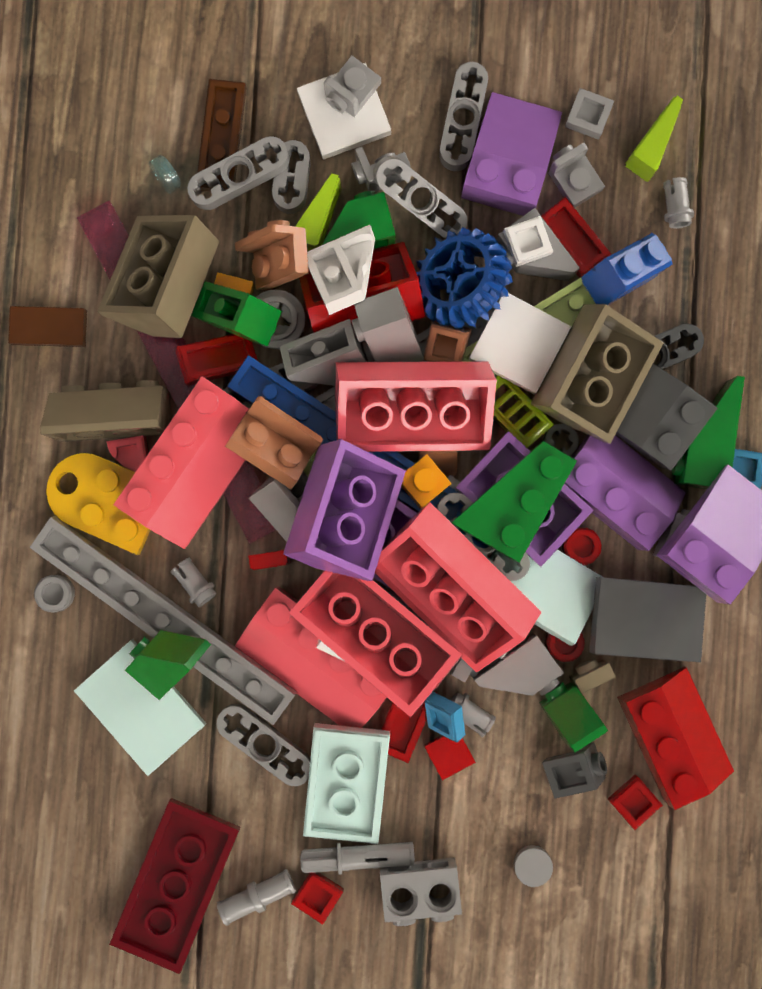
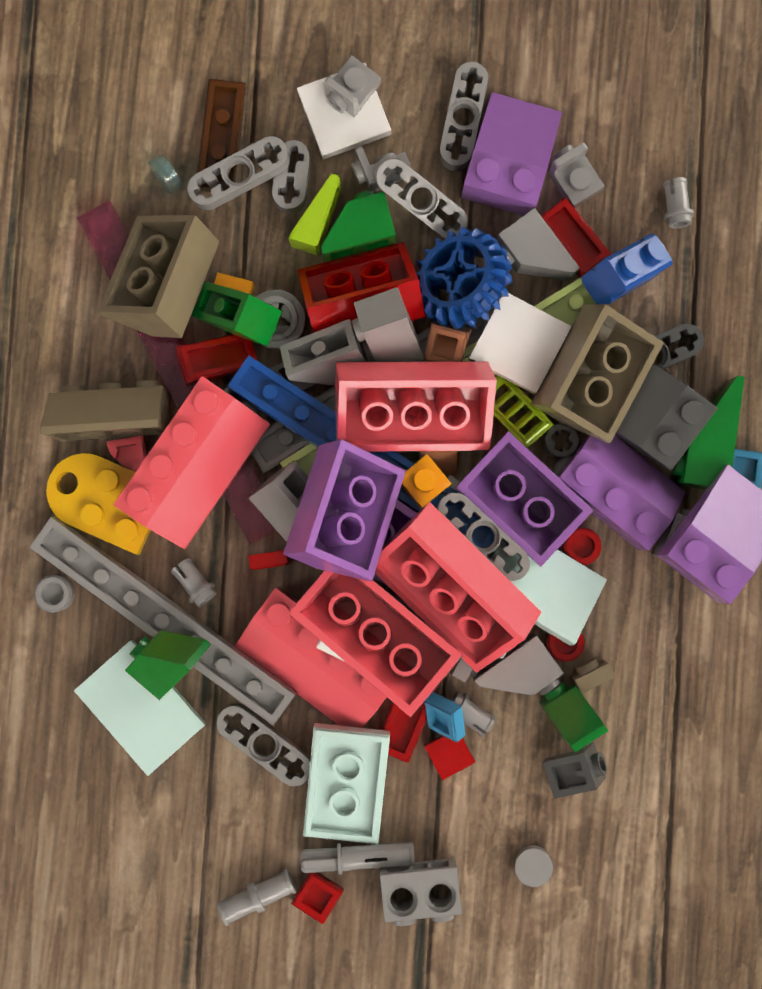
(47, 326): reddish brown tile -> none
(175, 885): dark red plate -> none
(274, 442): nougat bracket -> none
(277, 253): nougat bracket -> none
(343, 268): white wing -> none
(518, 503): green wing -> none
(528, 241): white tile -> none
(589, 113): light grey plate -> none
(635, 802): red tile -> none
(647, 620): dark grey tile -> none
(649, 152): lime slope -> none
(676, 738): red slope -> none

